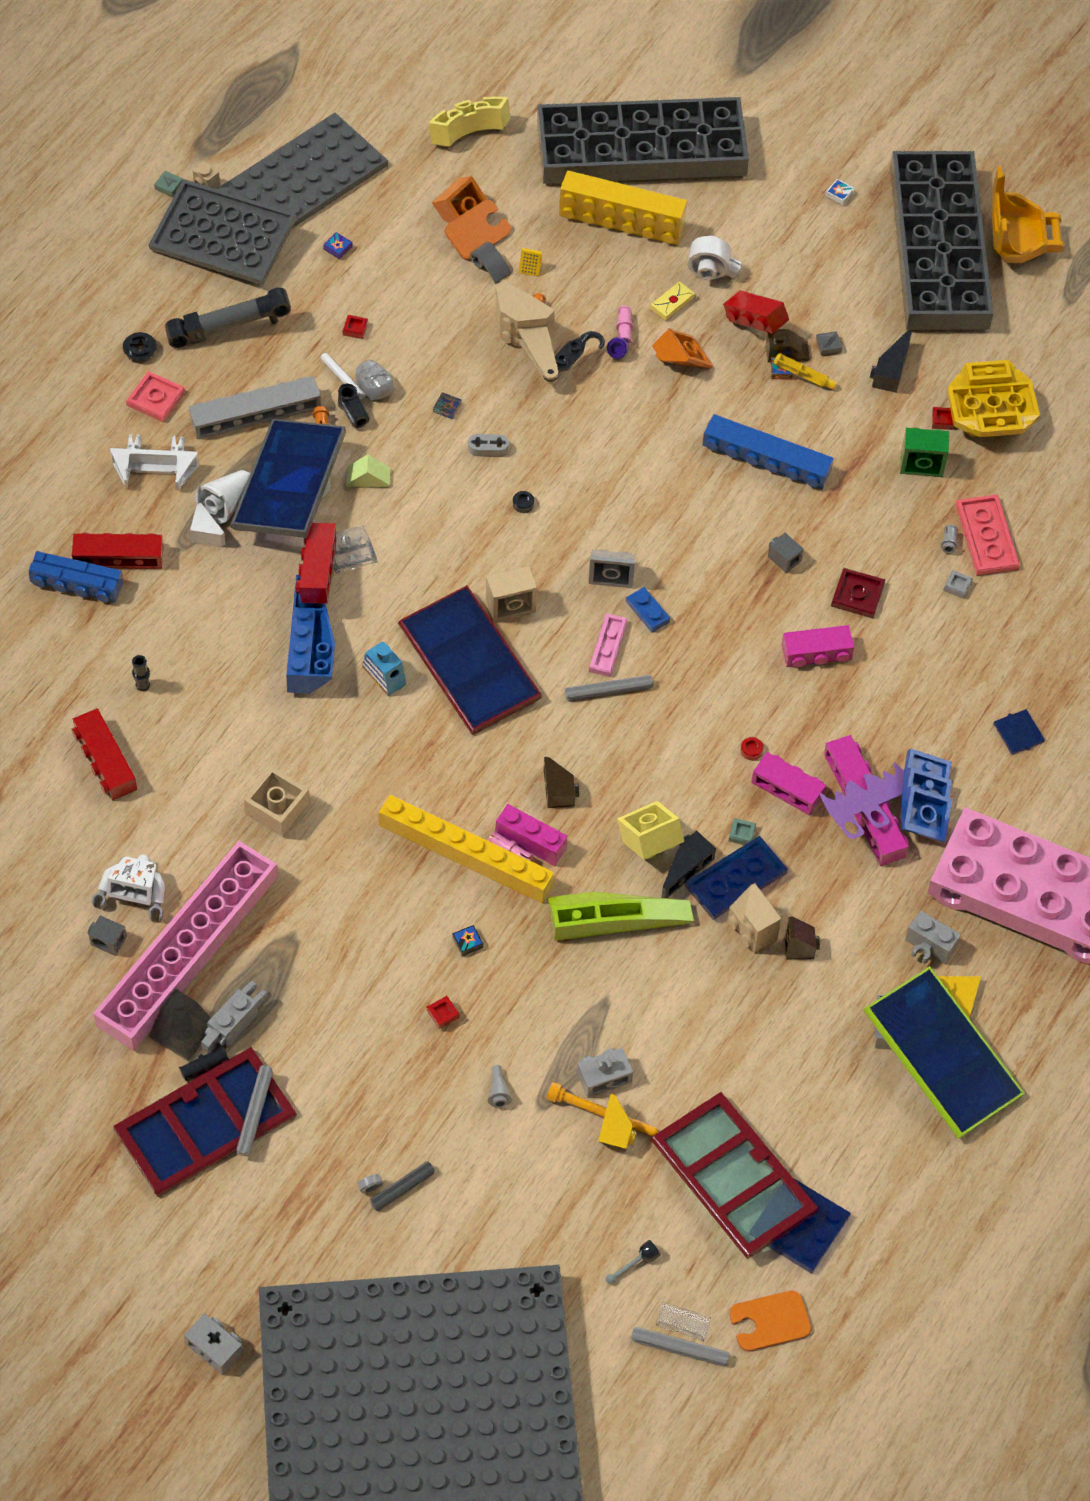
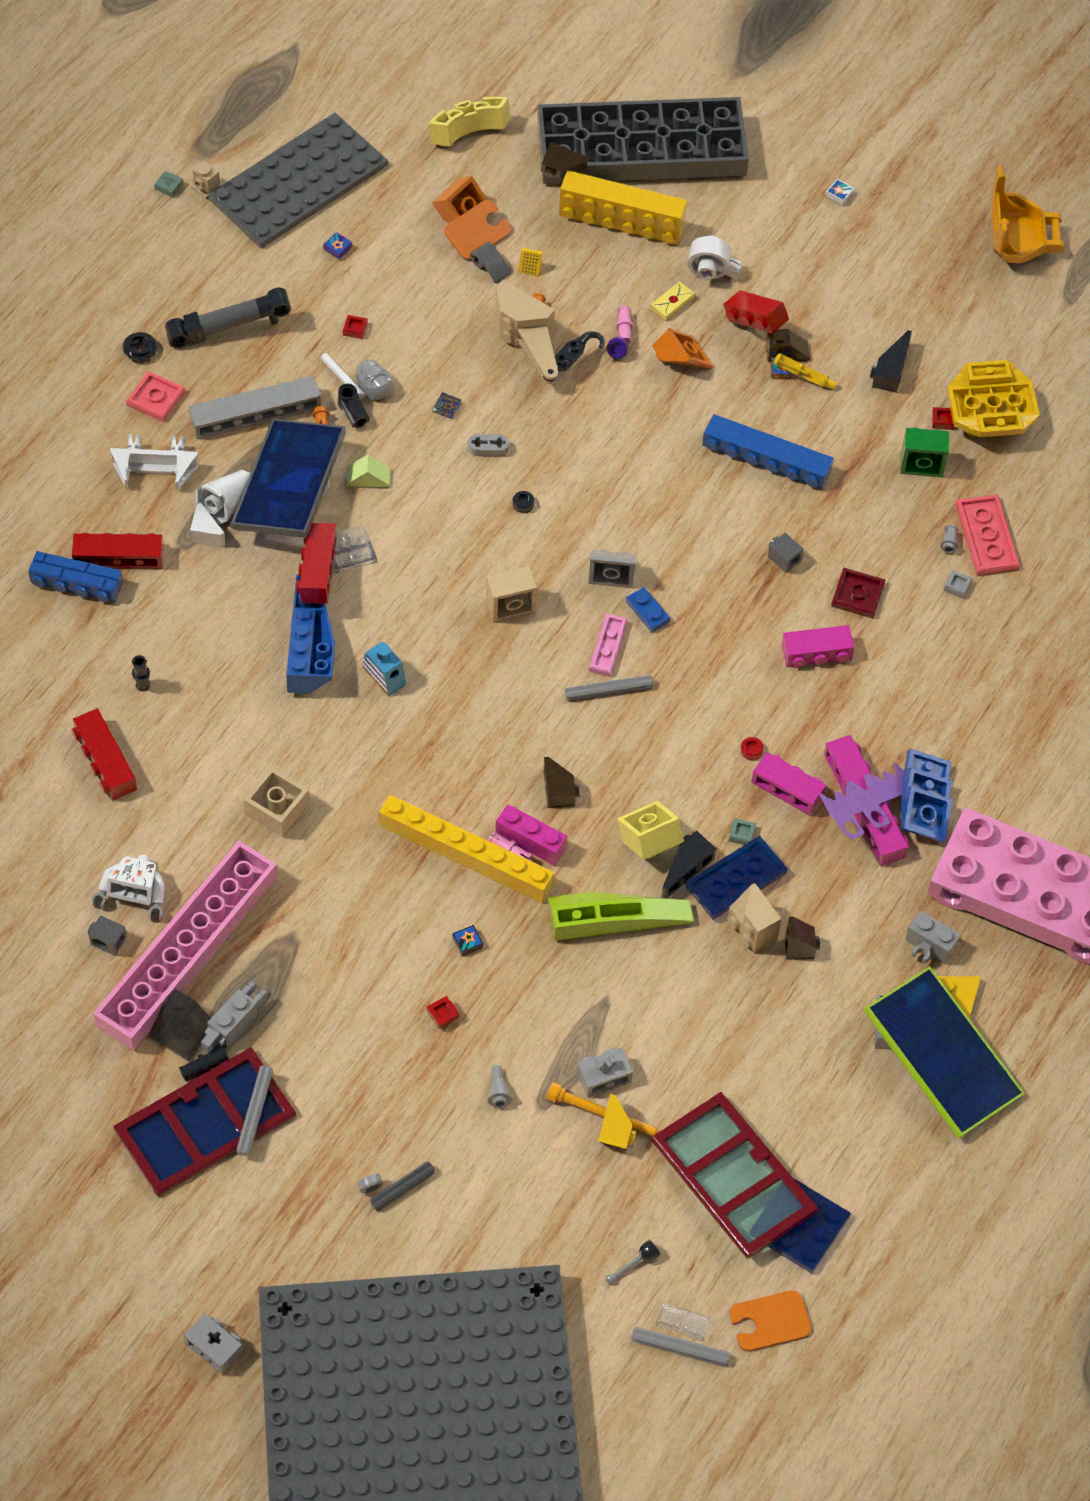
(222, 231): dark grey plate -> none
(469, 660): clear blue door -> none
(560, 159): none -> dark brown slope
(828, 343): dark grey tile -> none
(940, 240): dark grey brick -> none
(1019, 731): clear blue piece -> none

